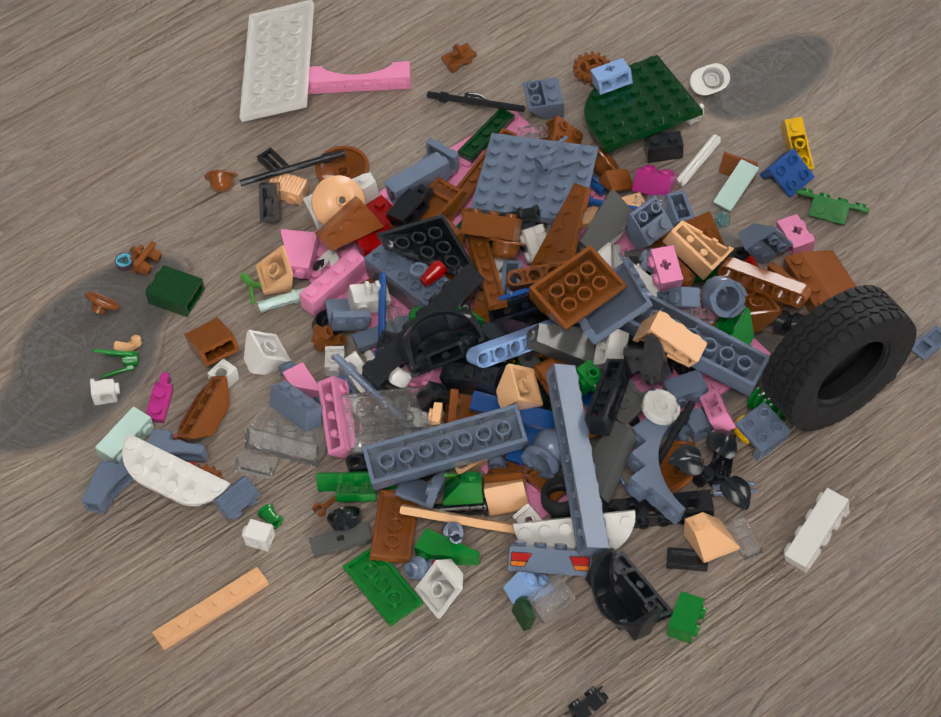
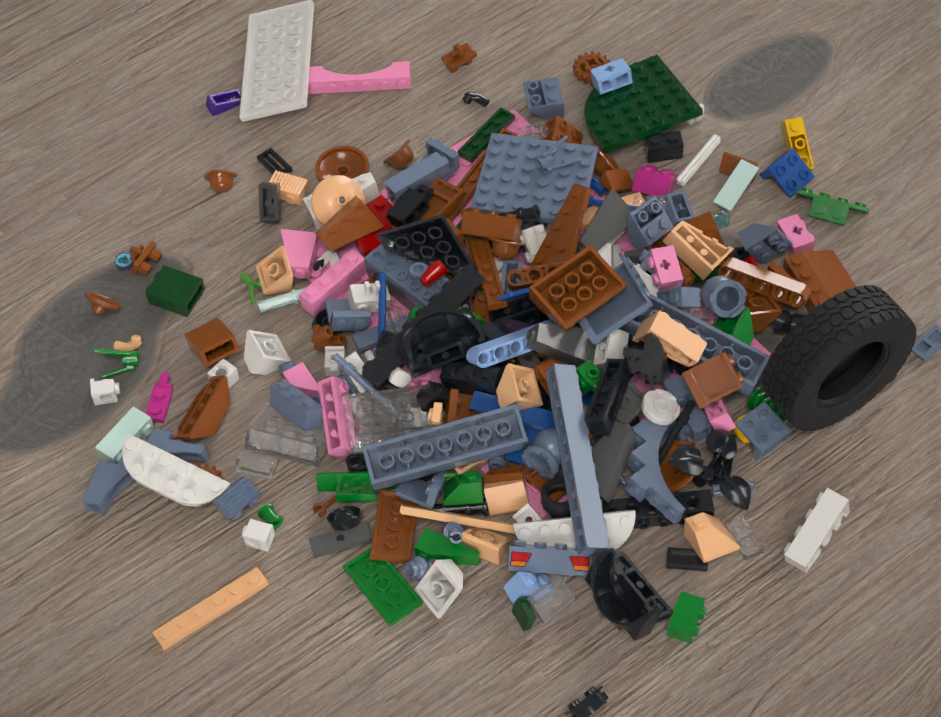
(218, 102): none -> dark purple slope
(325, 158): black bar -> none
(401, 157): none -> dark orange hat
(445, 97): black bar -> none
(488, 542): none -> light nougat slope
(710, 79): white piece -> none
(713, 379): none -> dark orange panel

